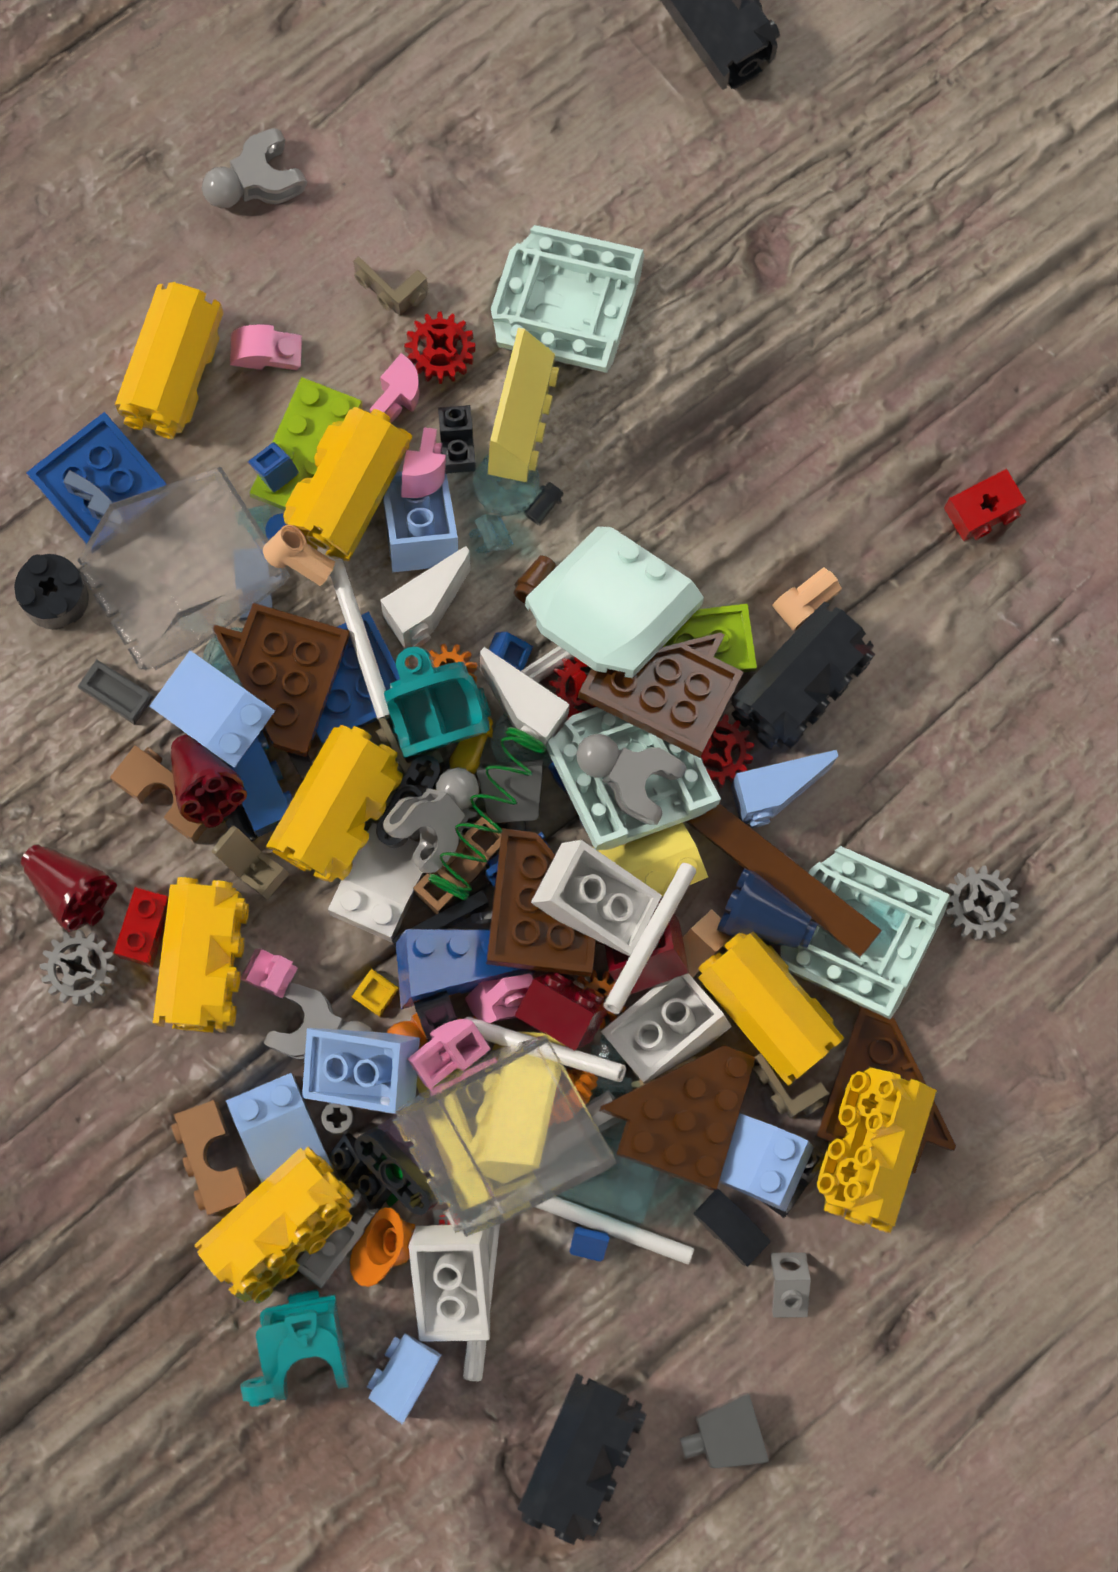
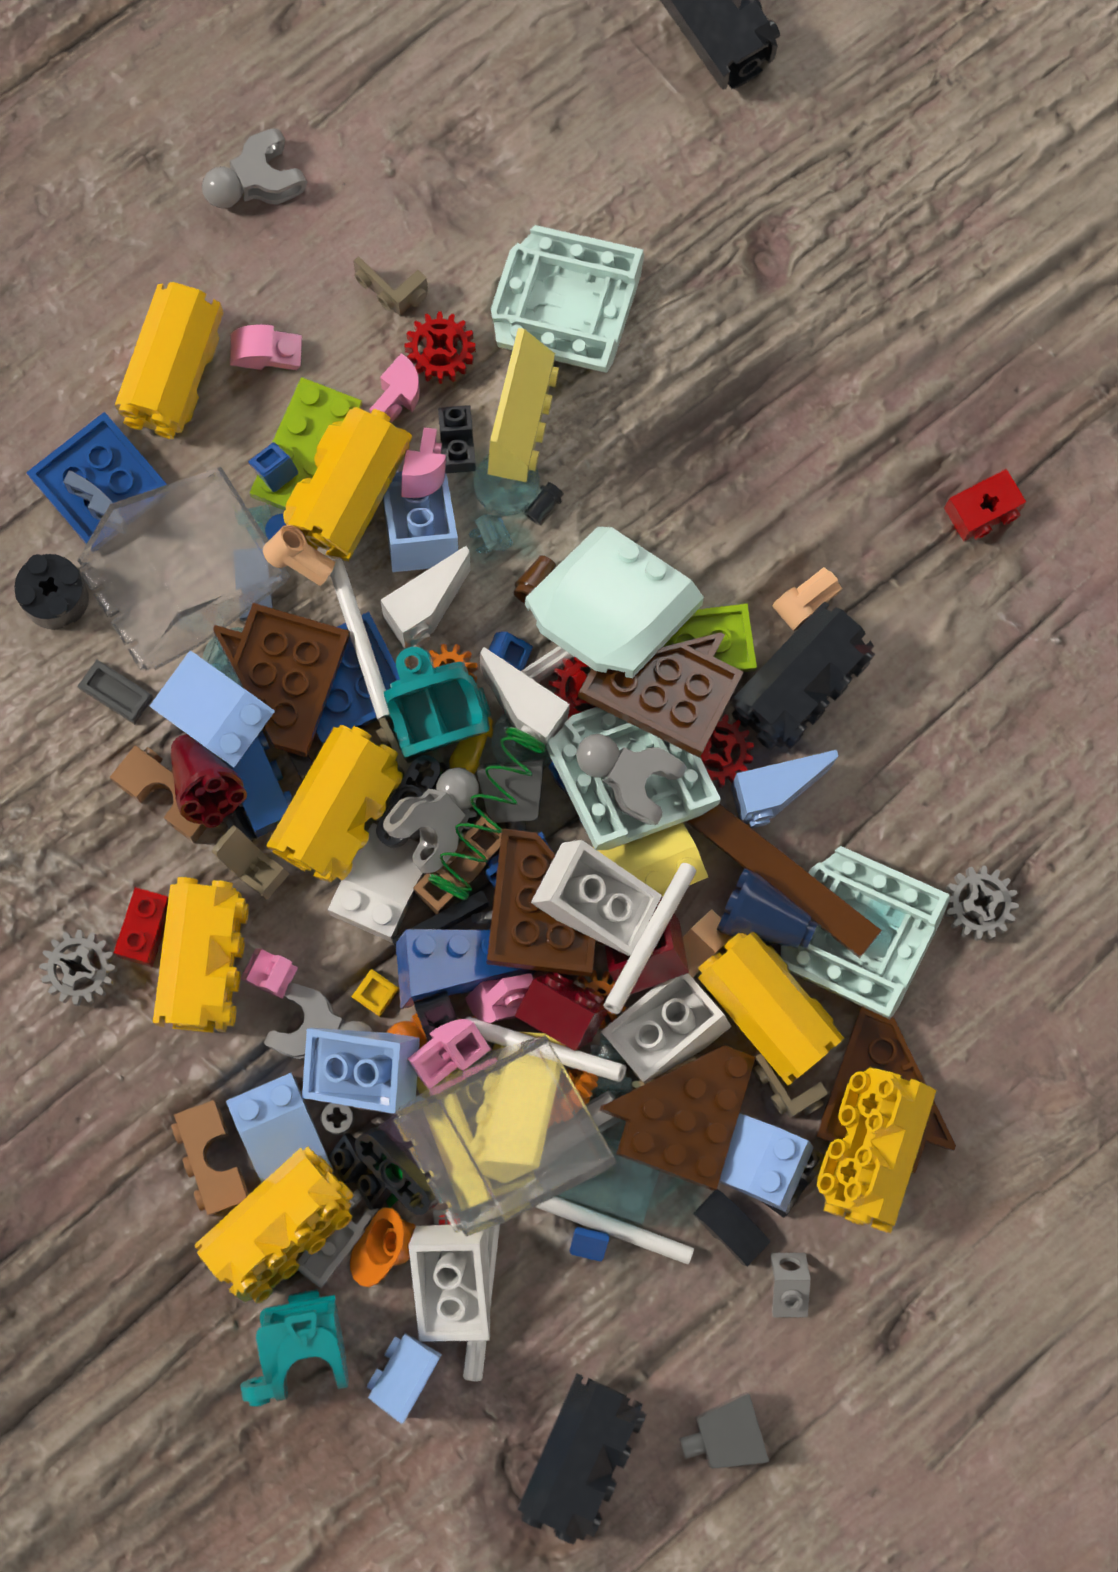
(68, 887): dark red cone -> none

